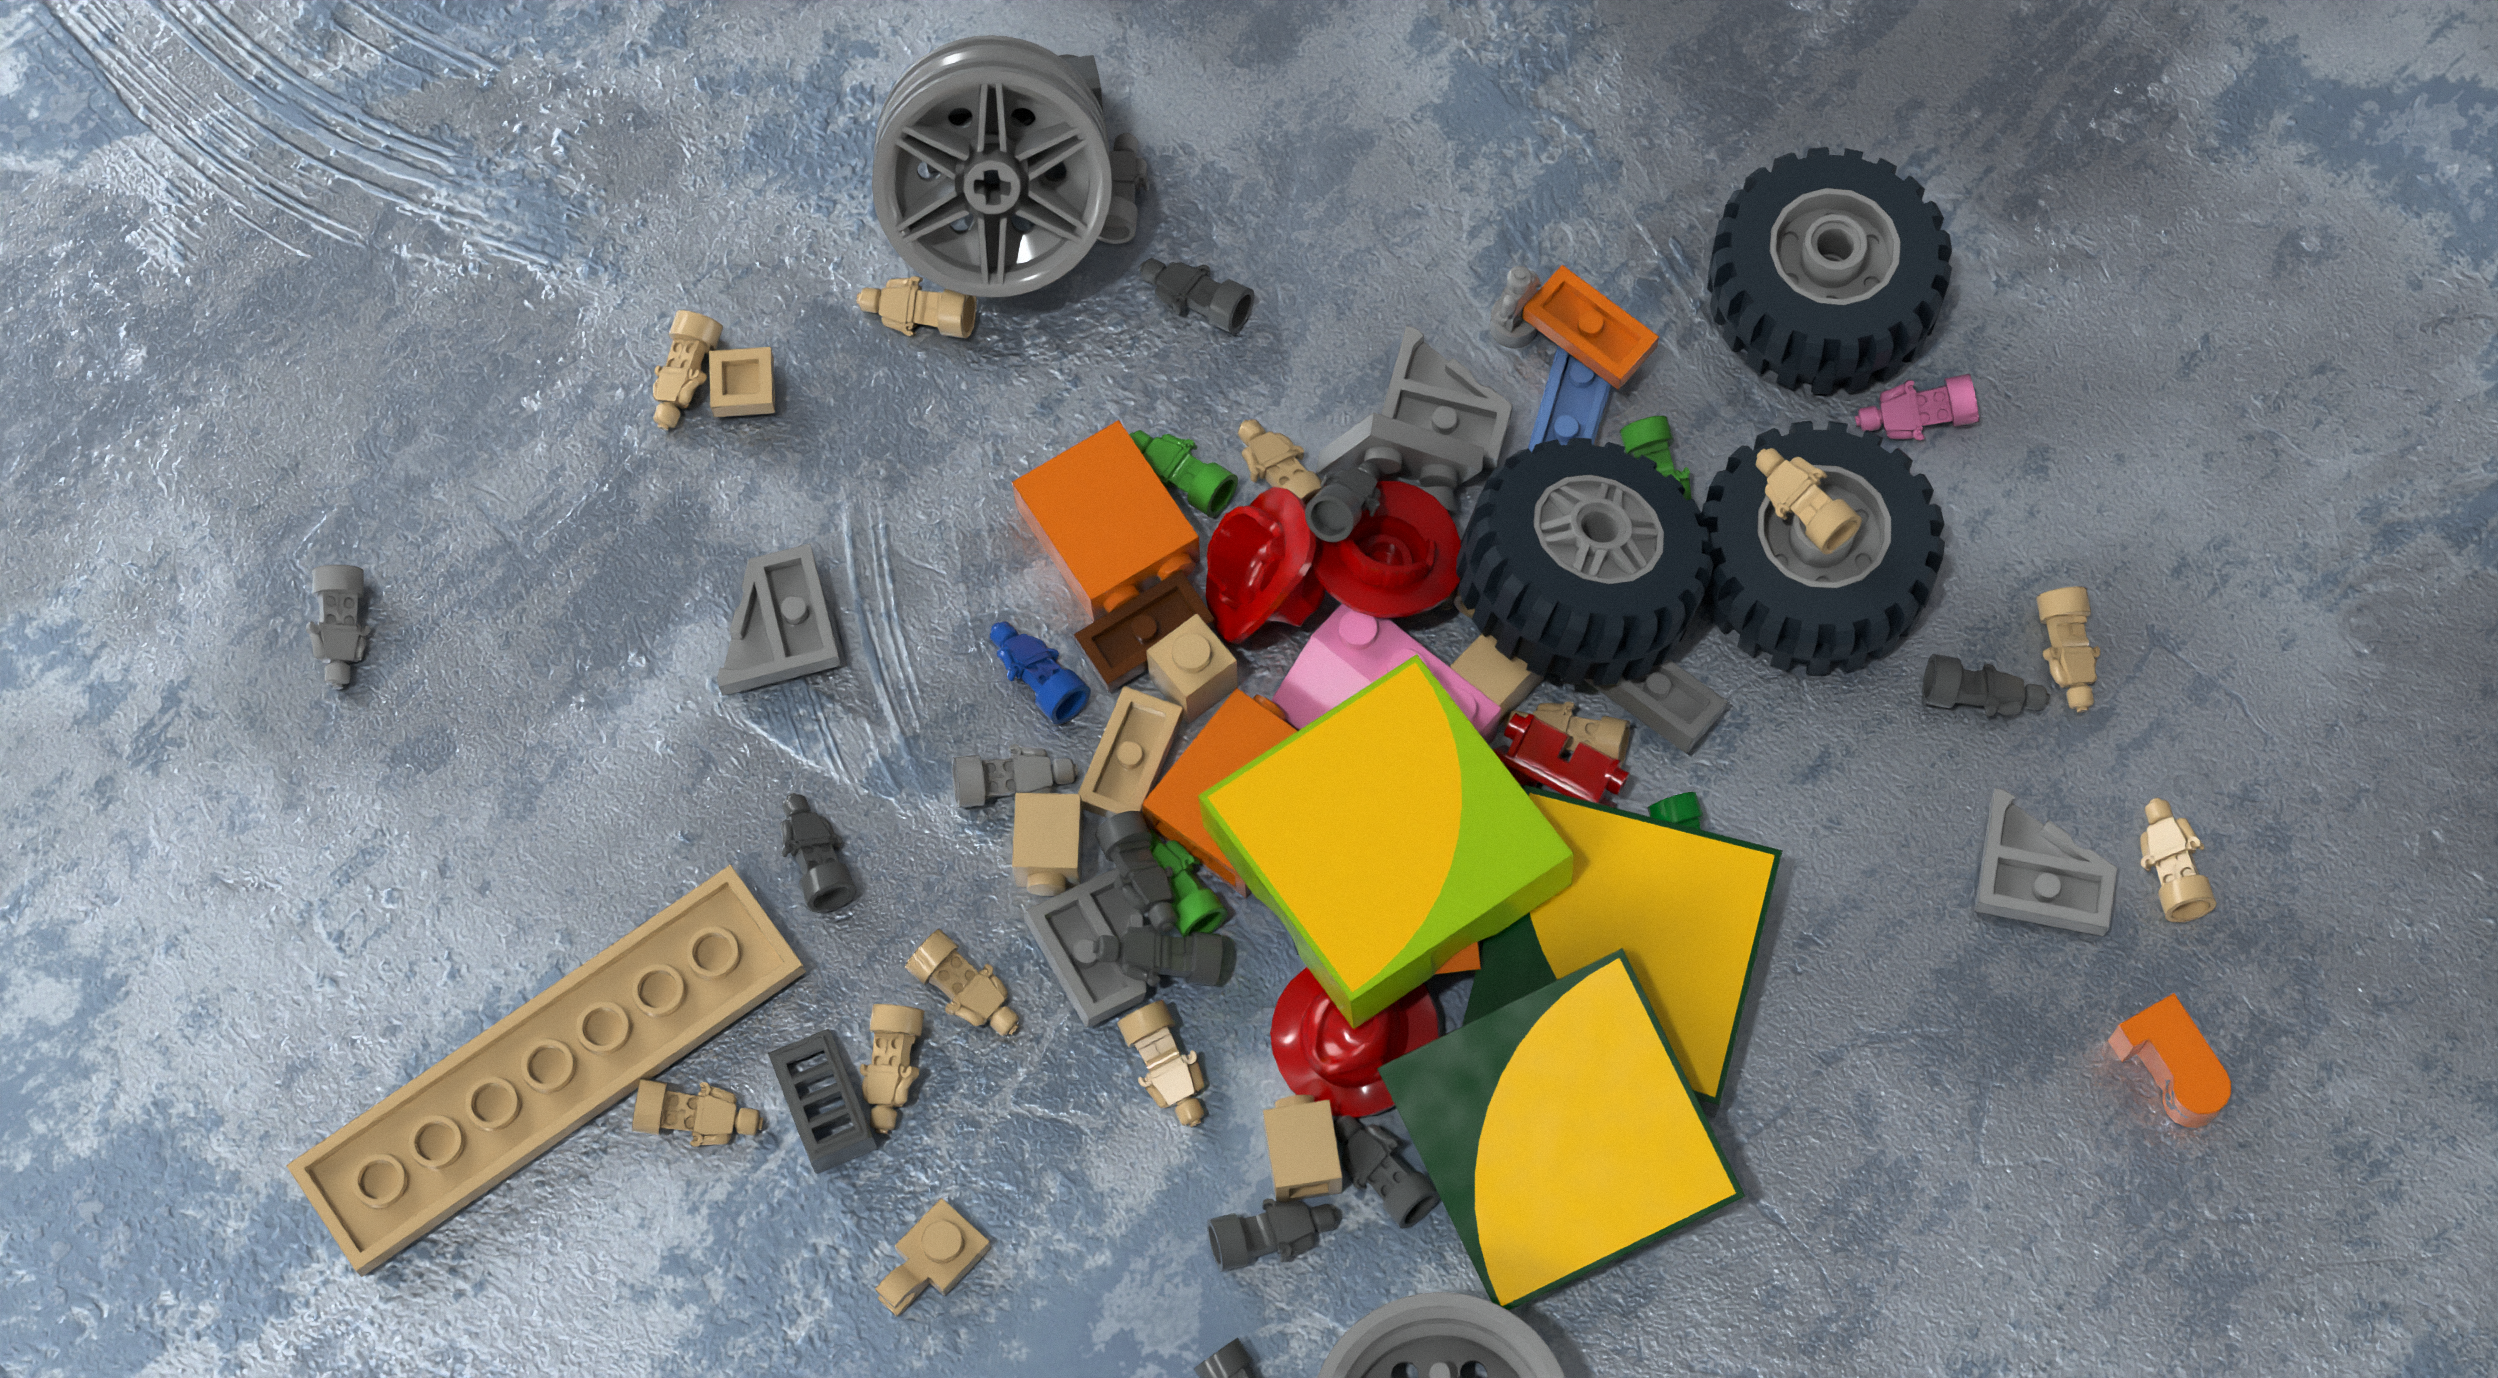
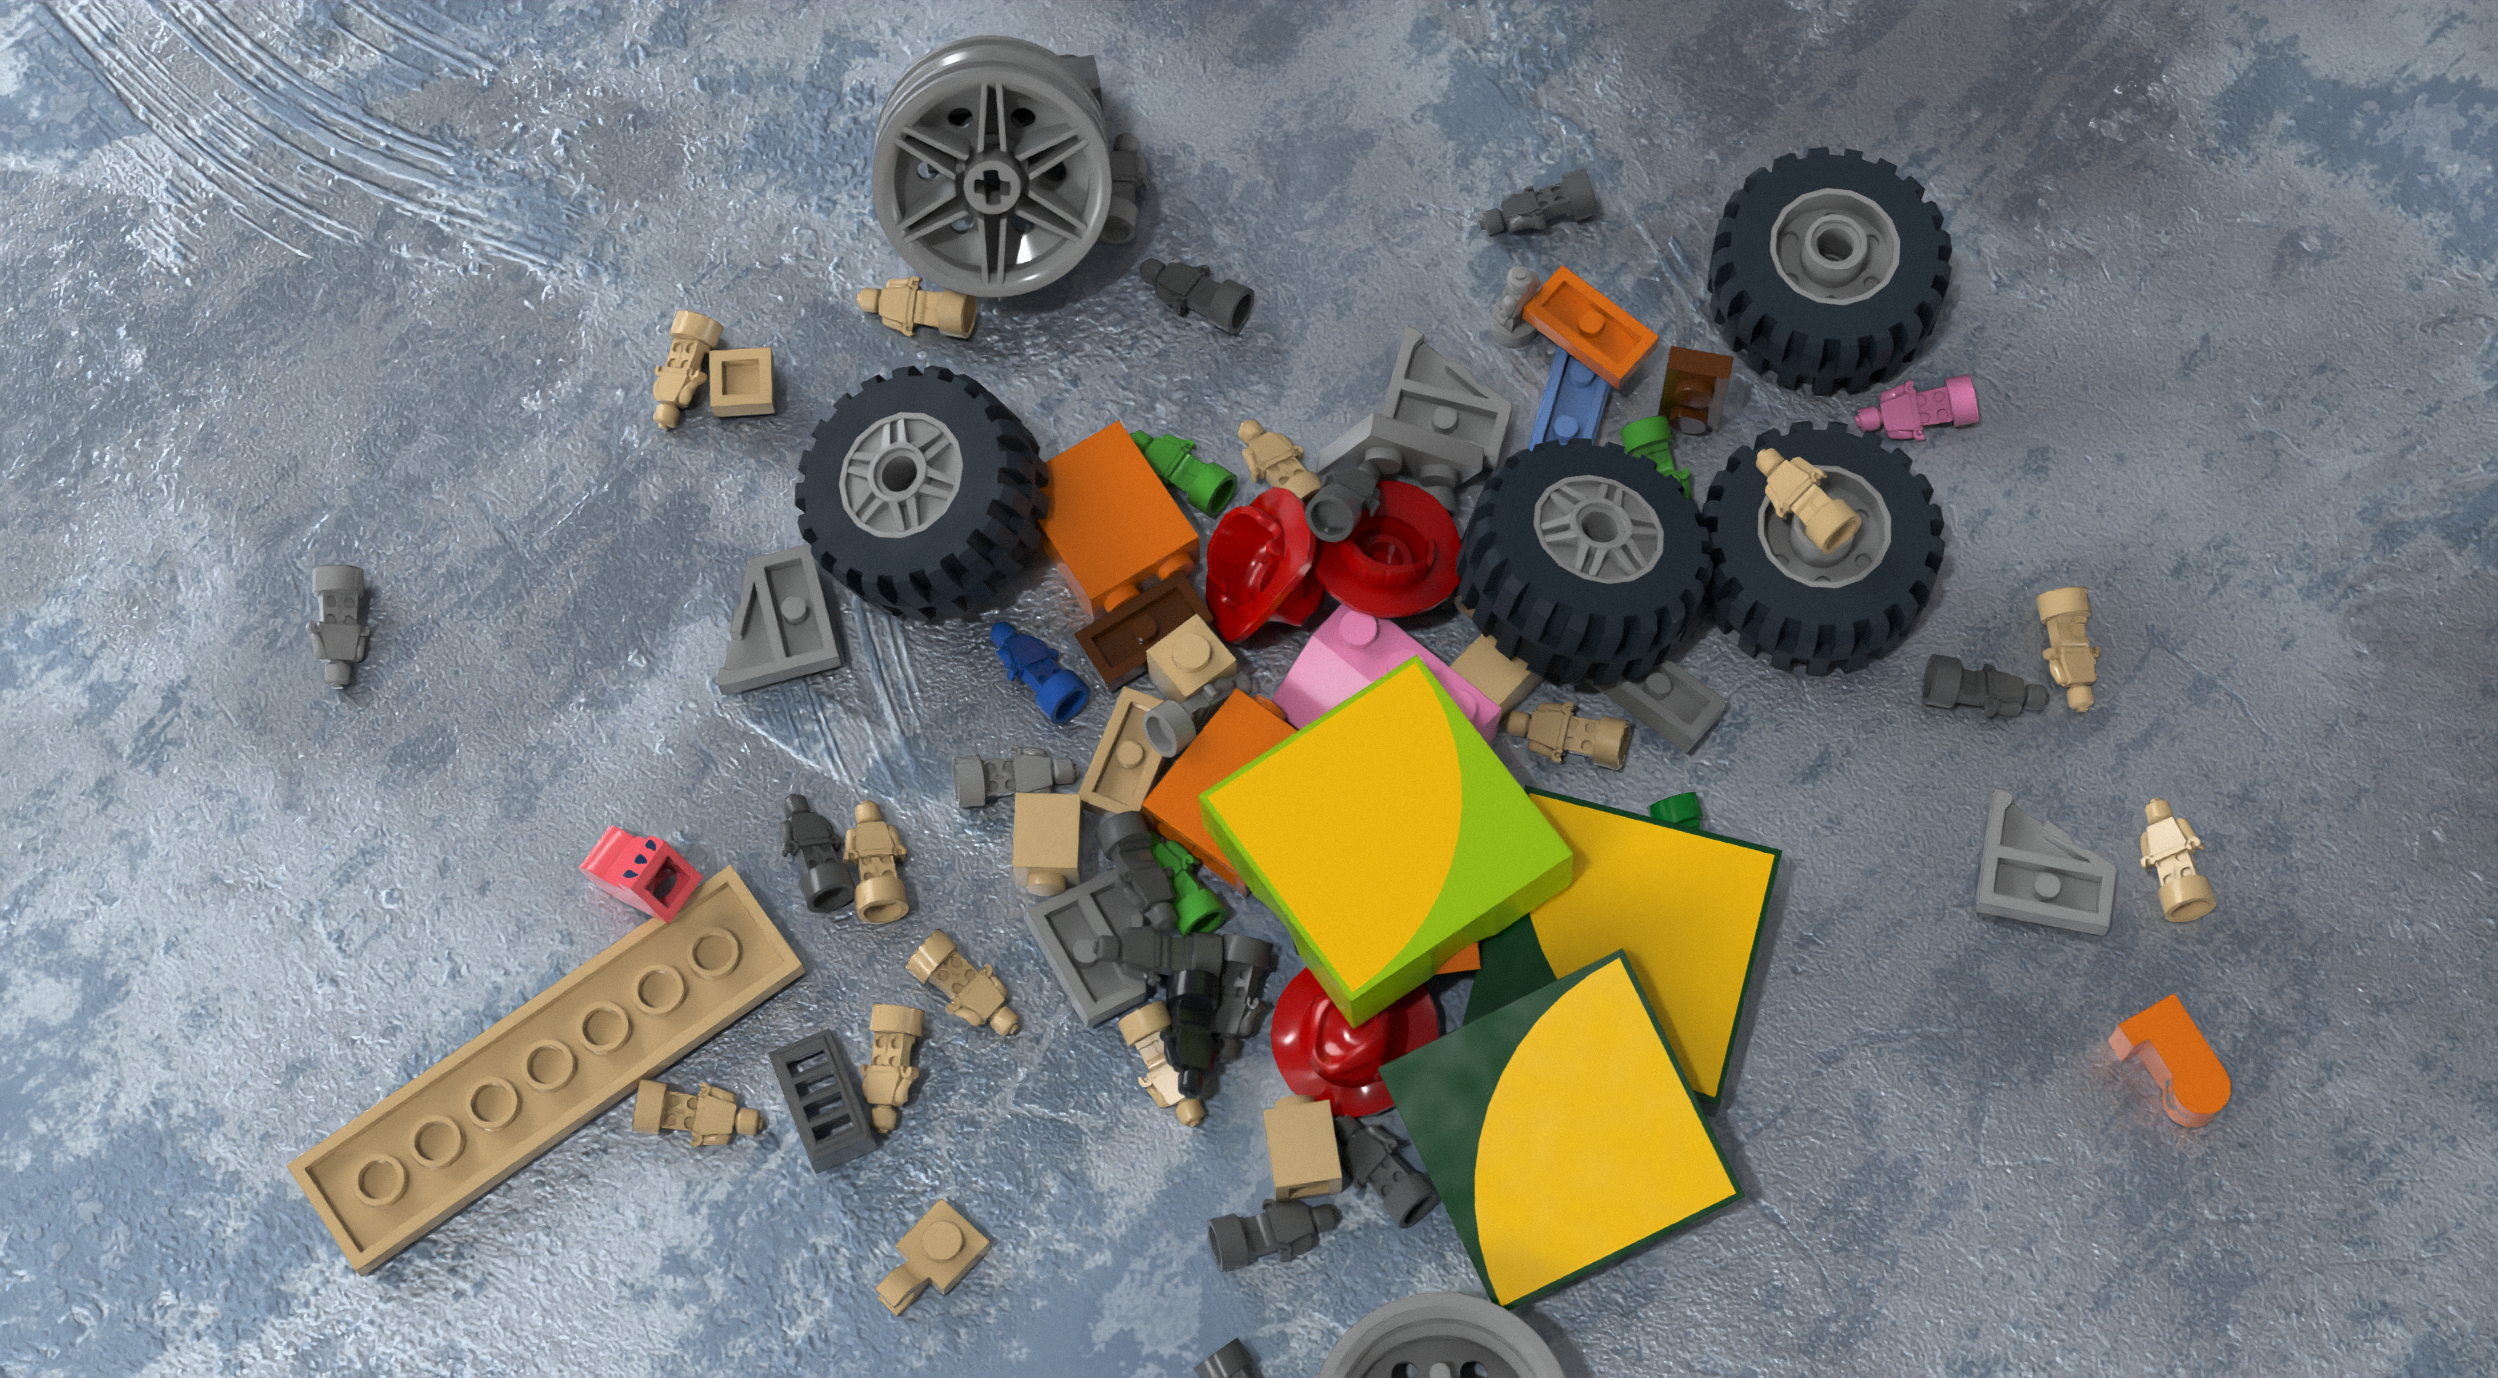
(634, 868): none -> coral leg
(875, 848): none -> tan piece
(922, 492): none -> black wheel
(1172, 725): none -> light grey piece
(1189, 1046): none -> black piece
(1242, 965): none -> dark grey piece
(1533, 208): none -> dark grey piece
(1536, 759): red hinge -> none
(1695, 389): none -> reddish brown plate

